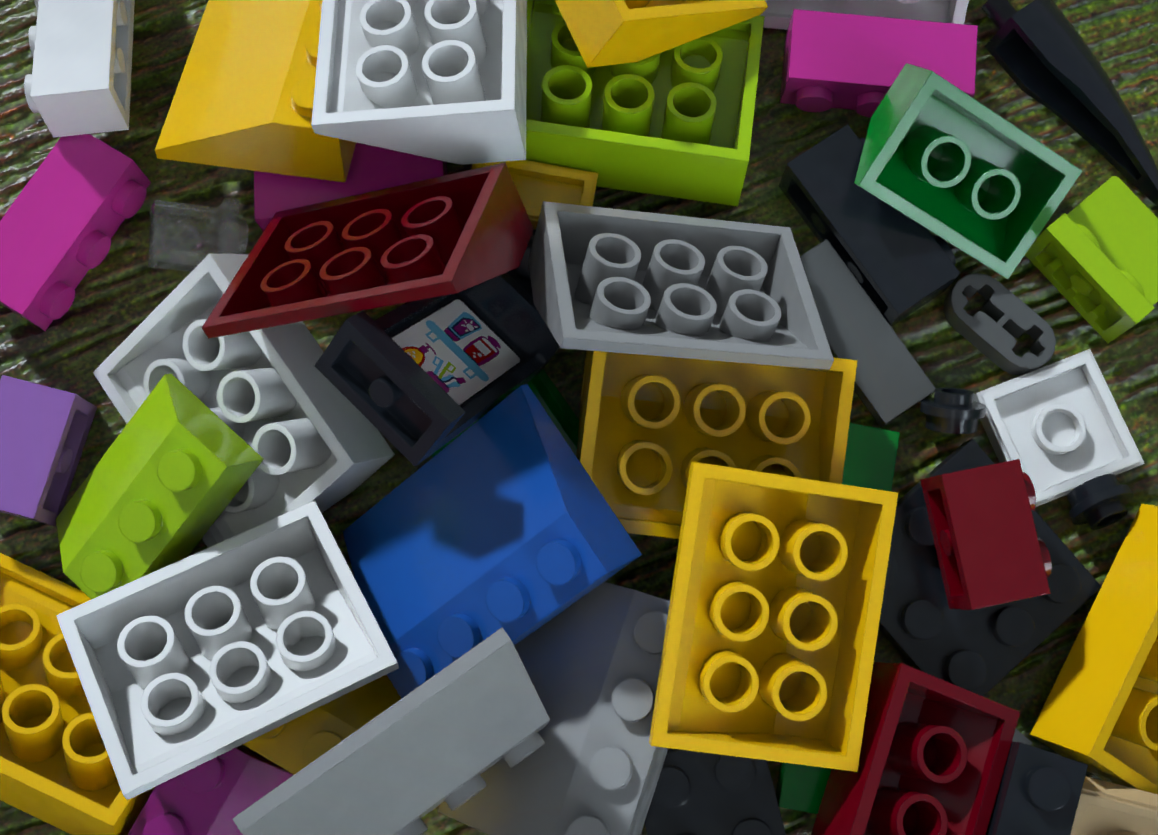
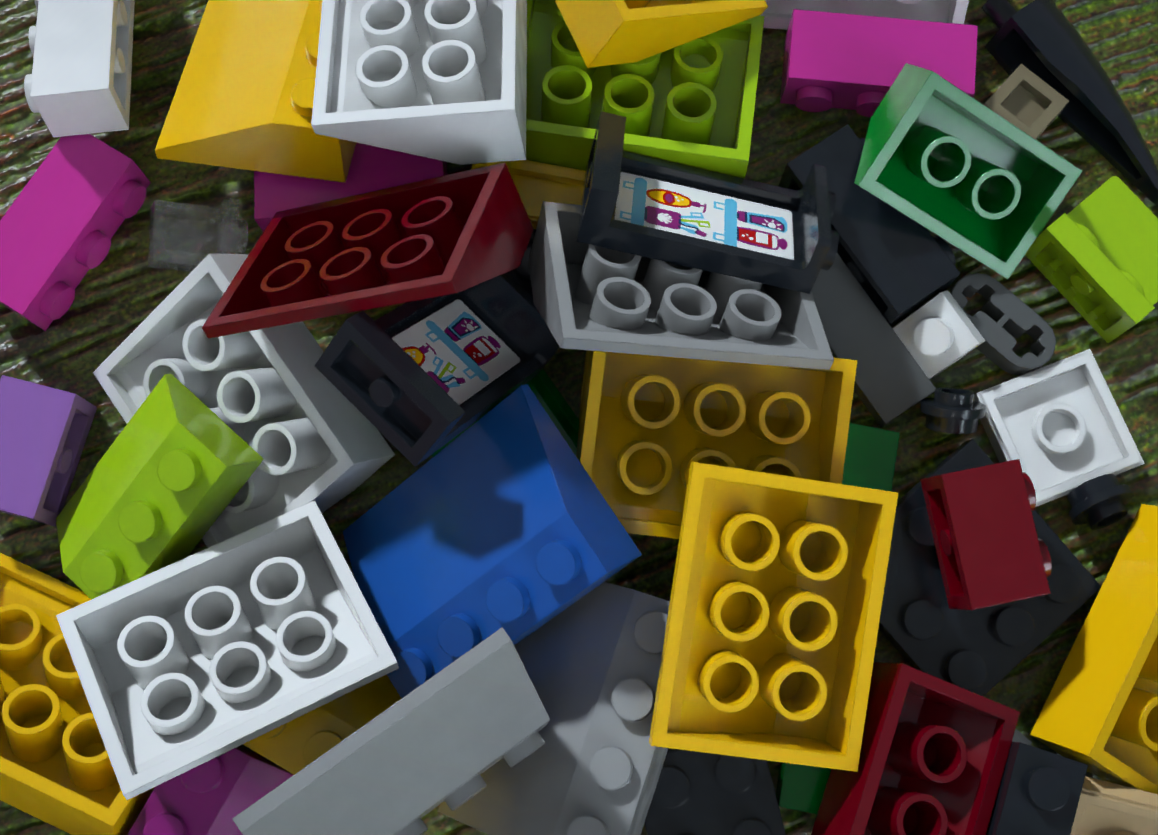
(705, 215): none -> black panel
(938, 334): none -> white plate
(1027, 102): none -> dark tan plate

